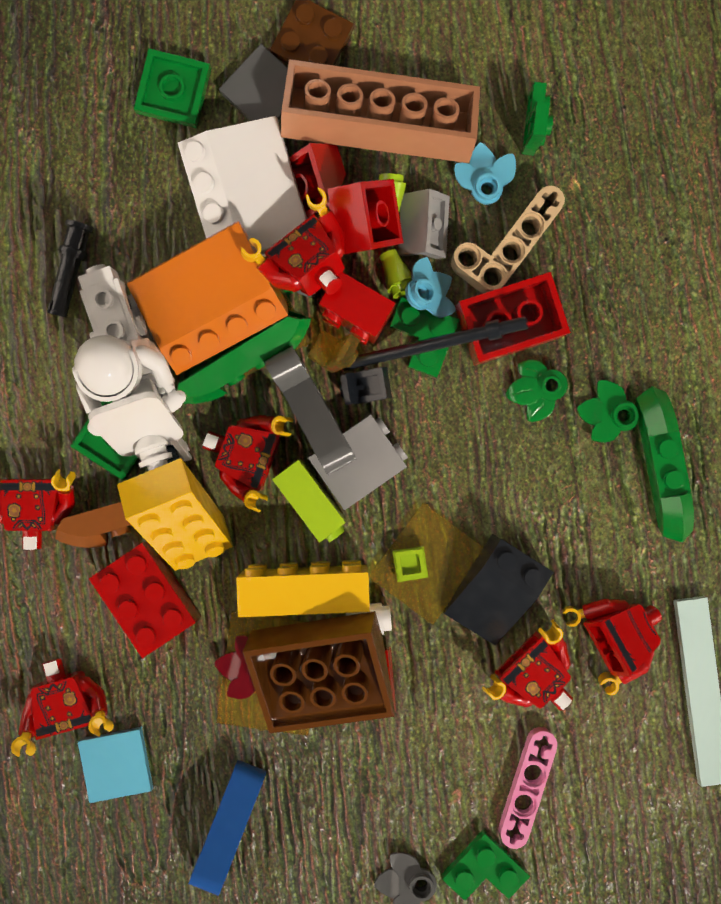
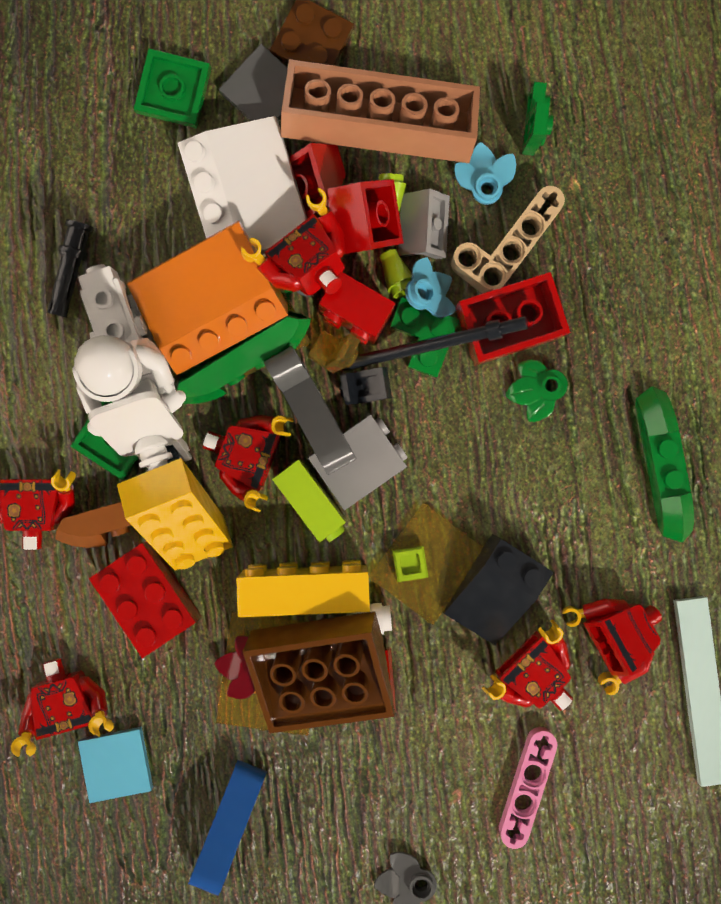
(484, 860): green plate -> none
(604, 410): green plate -> none

